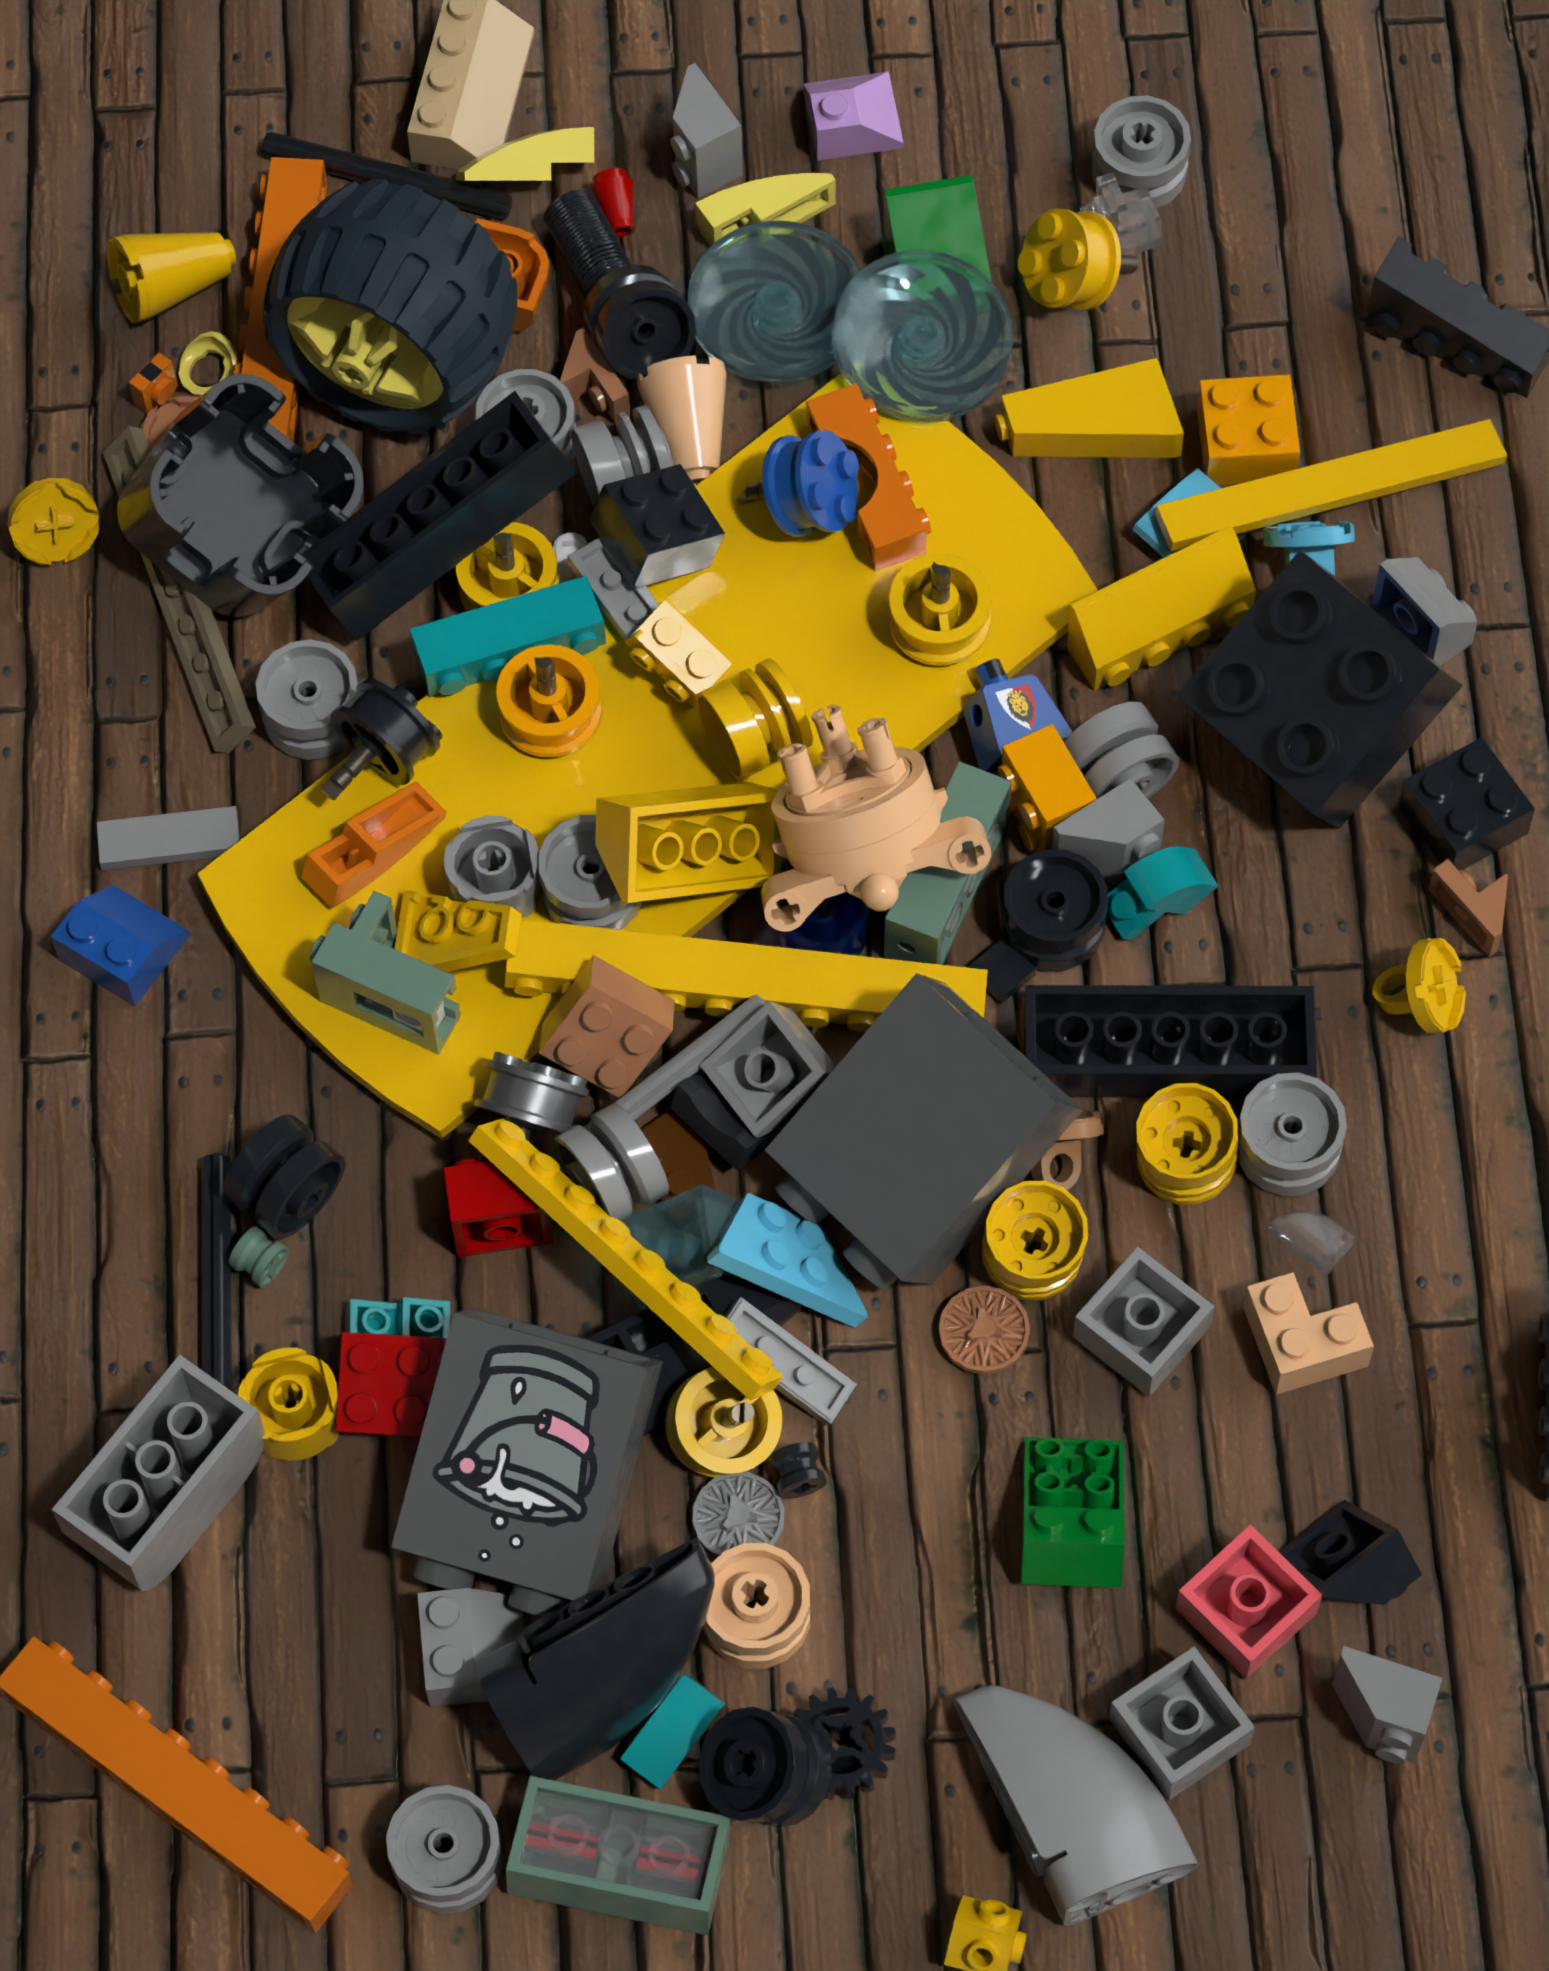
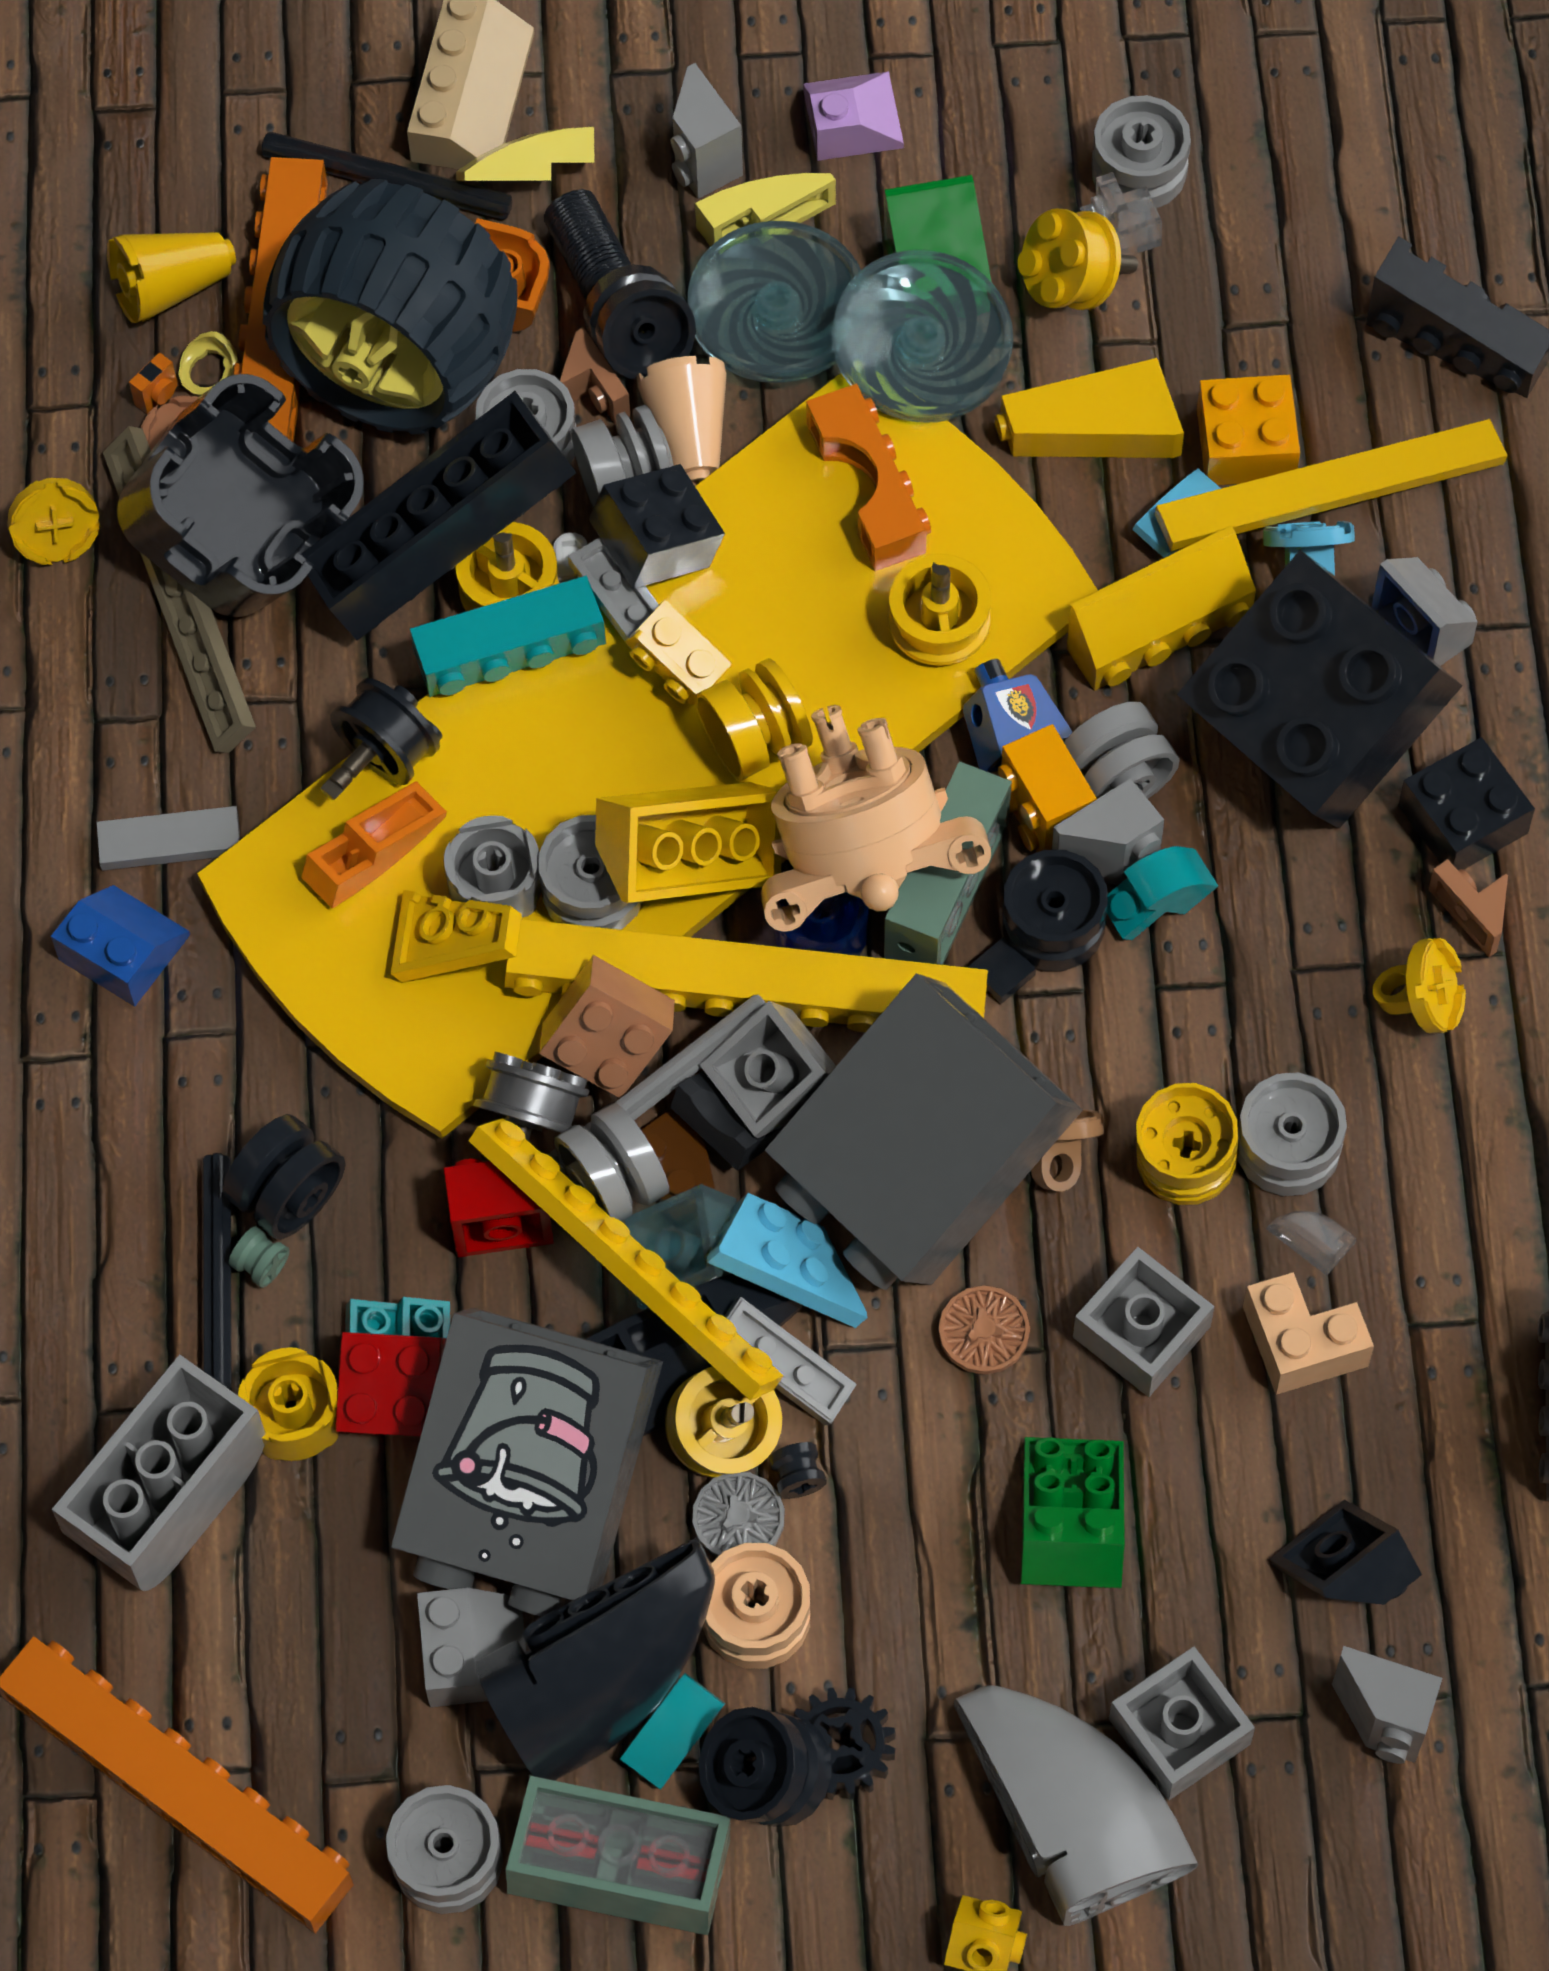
(299, 692): light grey wheel -> none
(380, 985): sand green brick -> none
(549, 700): light orange wheel -> none
(616, 197): red cone -> none
(807, 483): blue wheel -> none
(1041, 1214): yellow wheel -> none
(1162, 1035): black brick -> none
(1248, 1601): coral brick -> none

